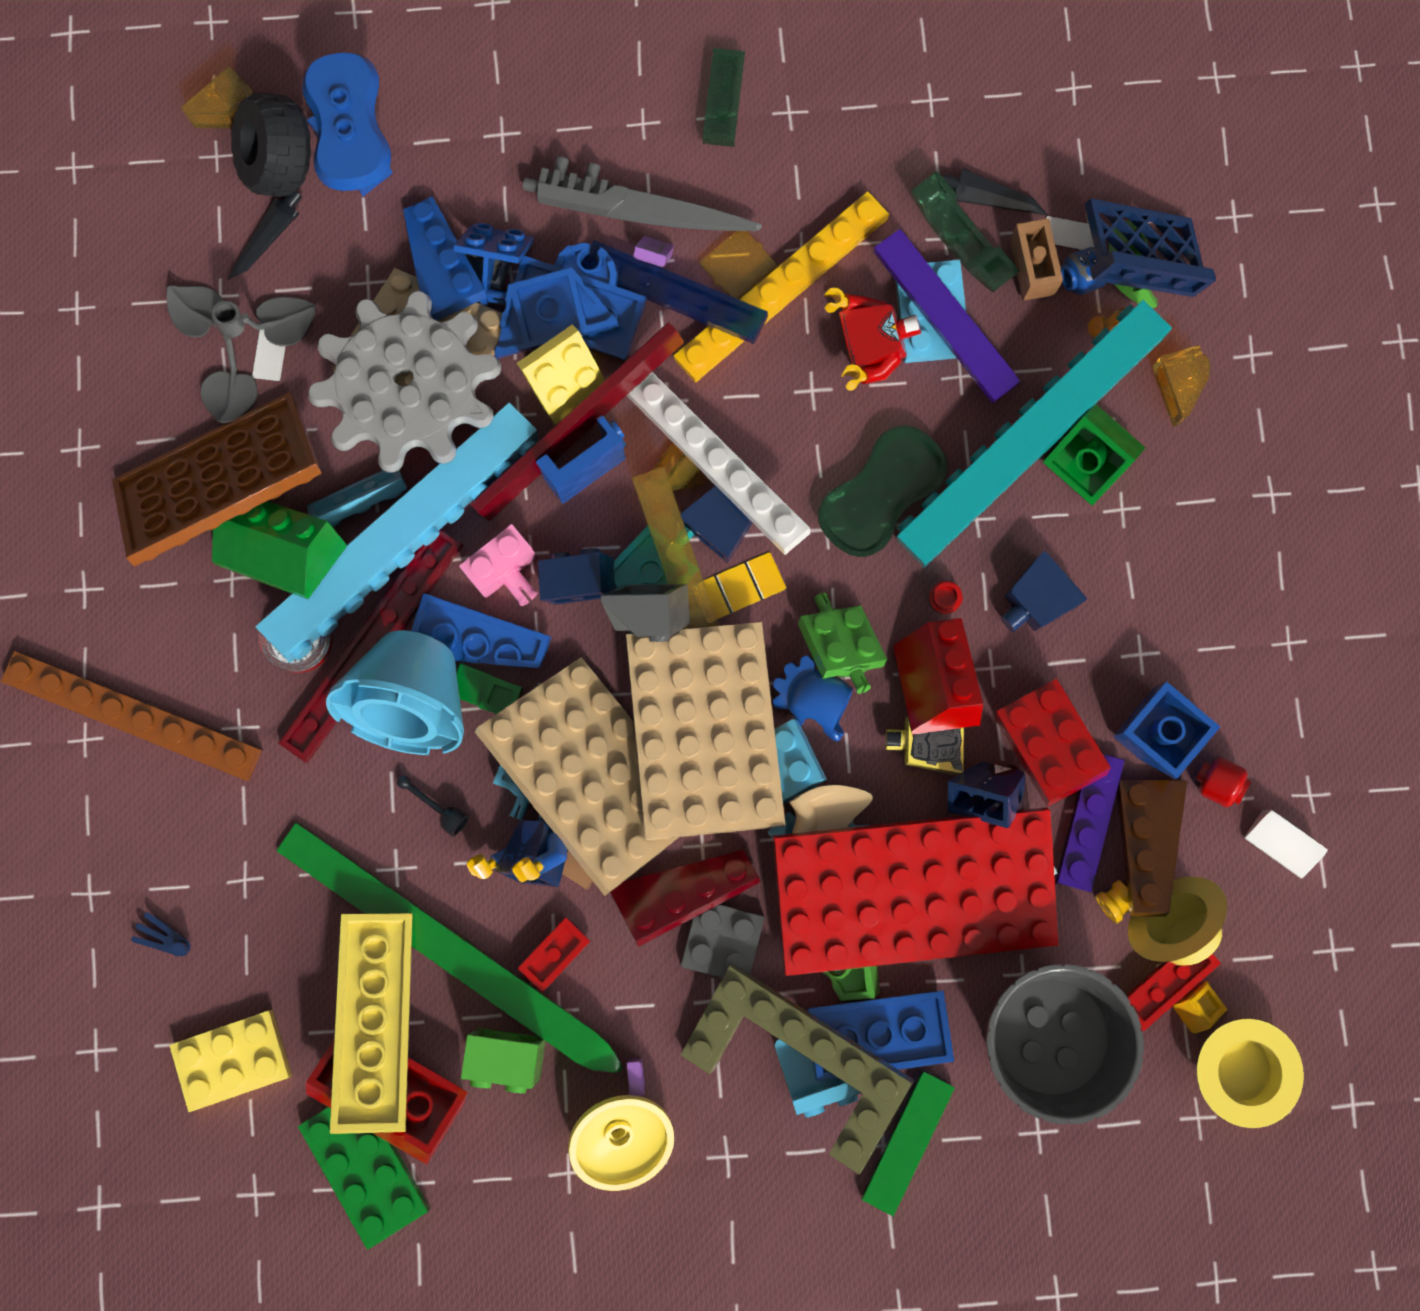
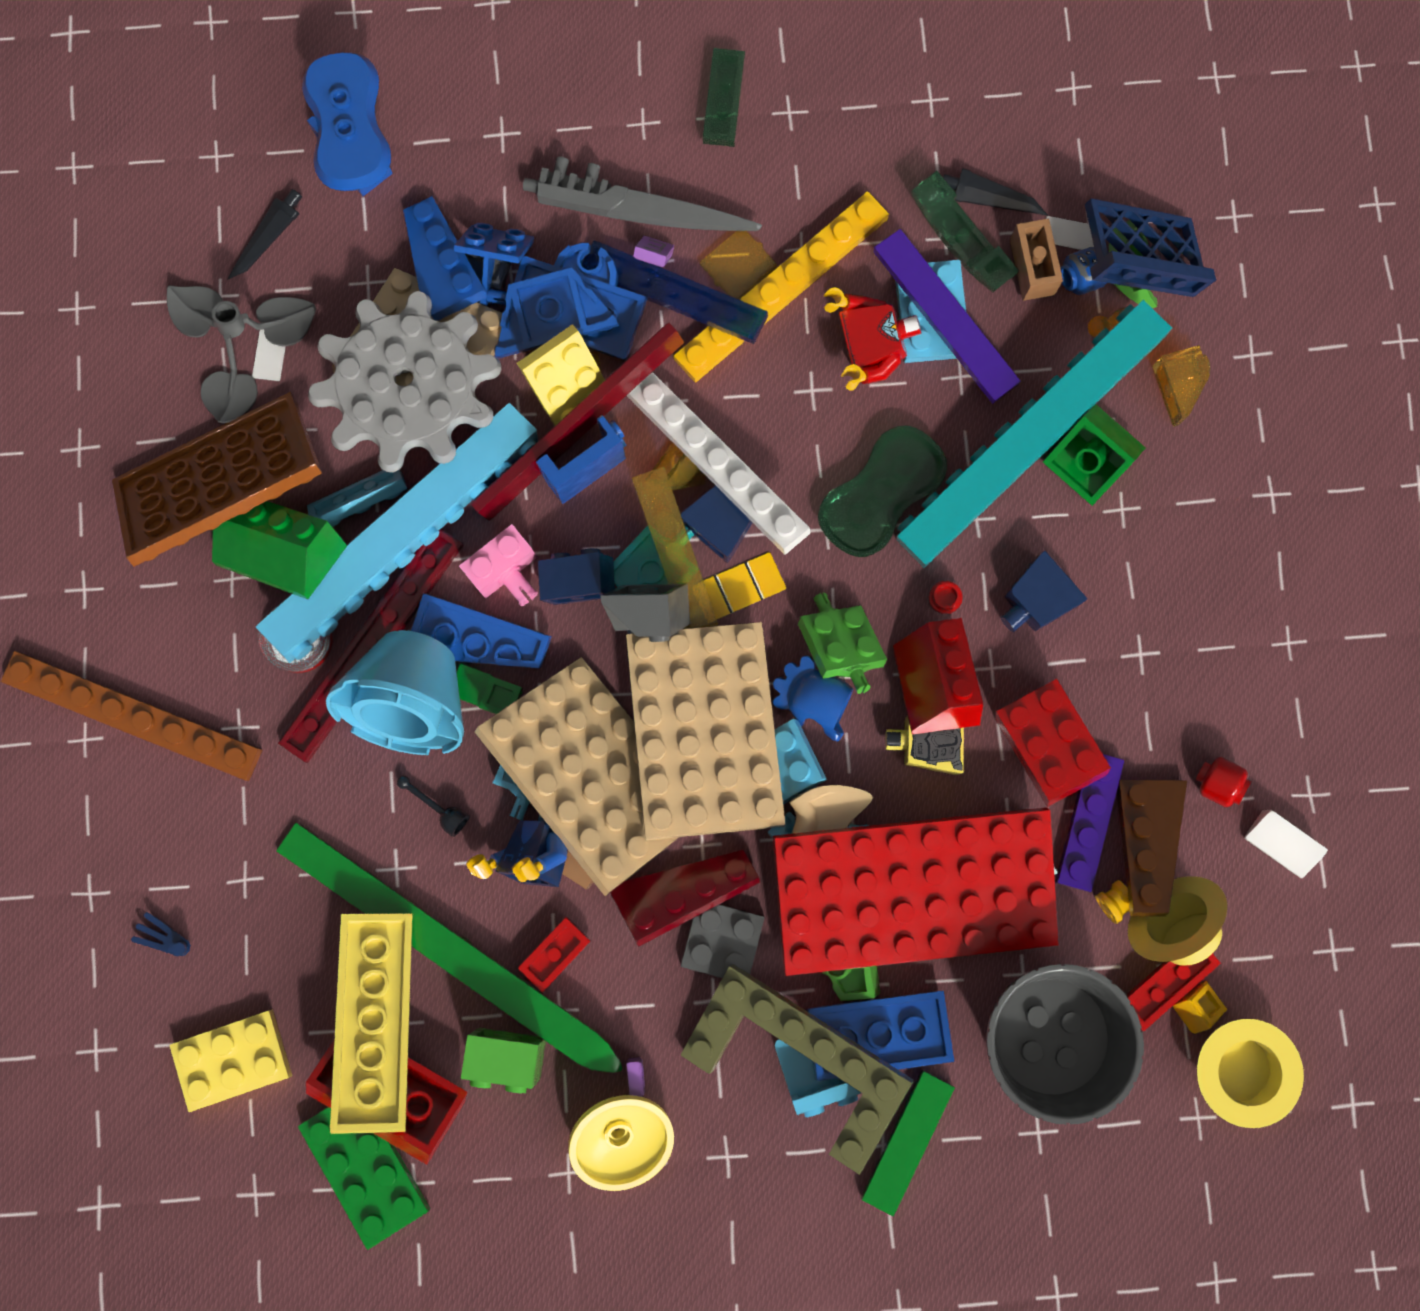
(217, 101): clear yellow slope -> none
(270, 144): black tyre -> none
(988, 793): dark blue torso -> none
(1166, 730): blue slope -> none

